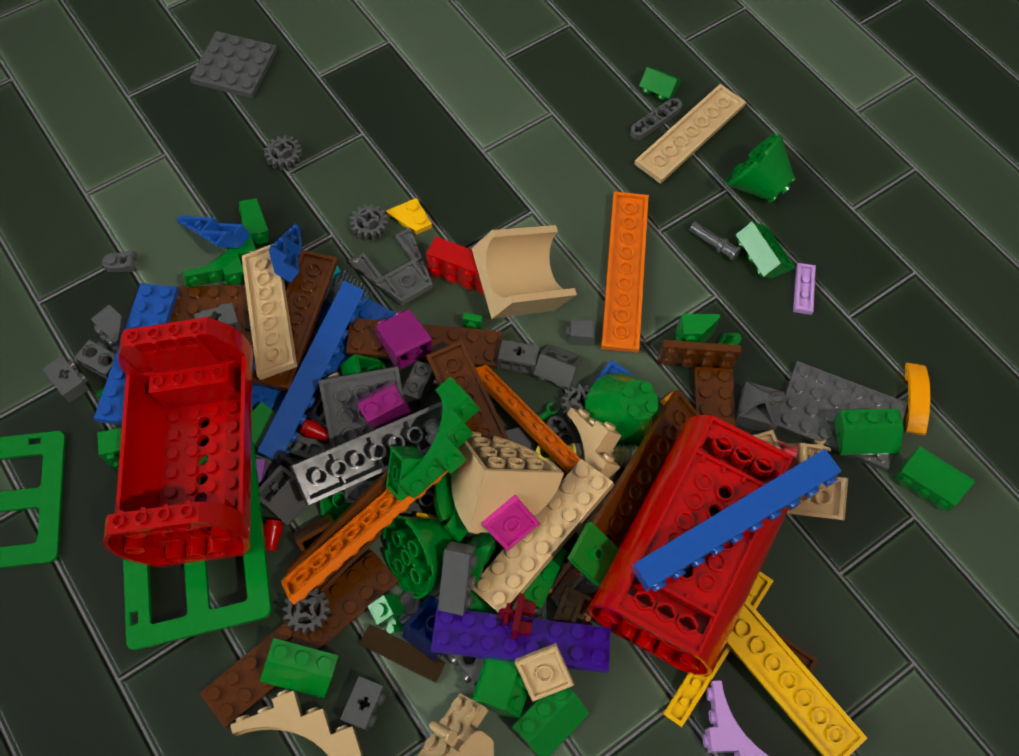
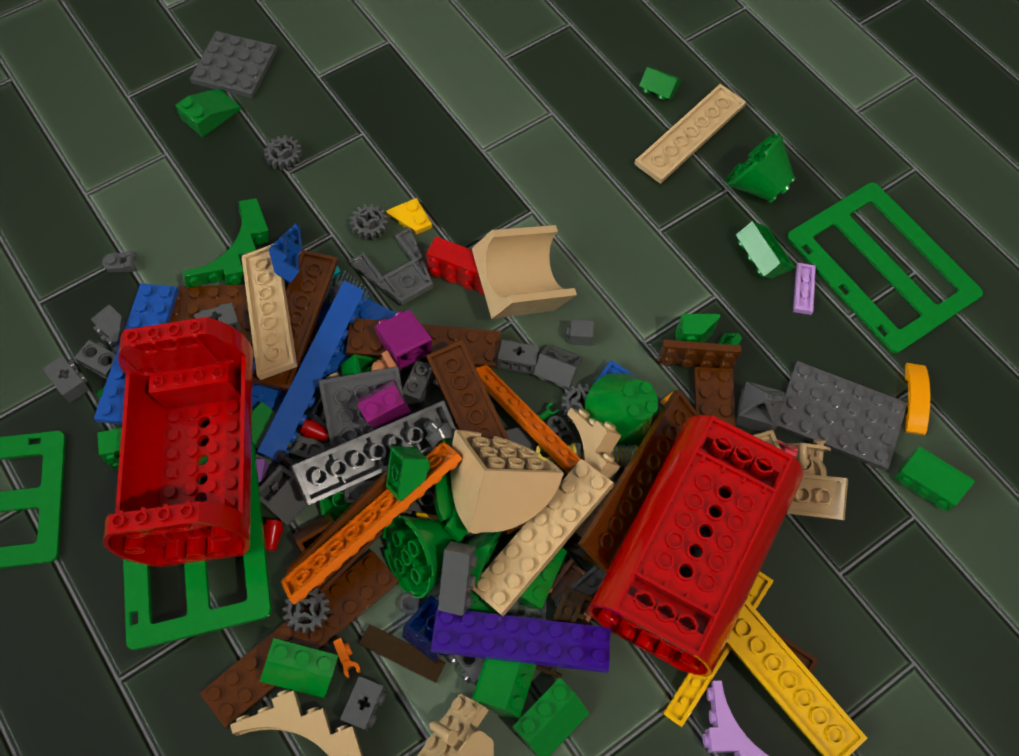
(206, 110): none -> green slope
(219, 234): blue wedge -> none
(344, 651): none -> orange plate
(386, 362): none -> nougat tile
(387, 611): green brick -> none
(452, 433): green arch -> none
(472, 321): green plate -> none
(510, 522): dark pink tile -> none
(523, 607): dark red hips -> none
(544, 672): tan tile -> none
(593, 553): green plate -> none
(625, 273): orange plate -> none
(654, 117): dark grey beam -> none
(721, 245): dark grey pin -> none
(735, 520): blue brick -> none
(869, 431): green slope -> none
(931, 314): none -> green door

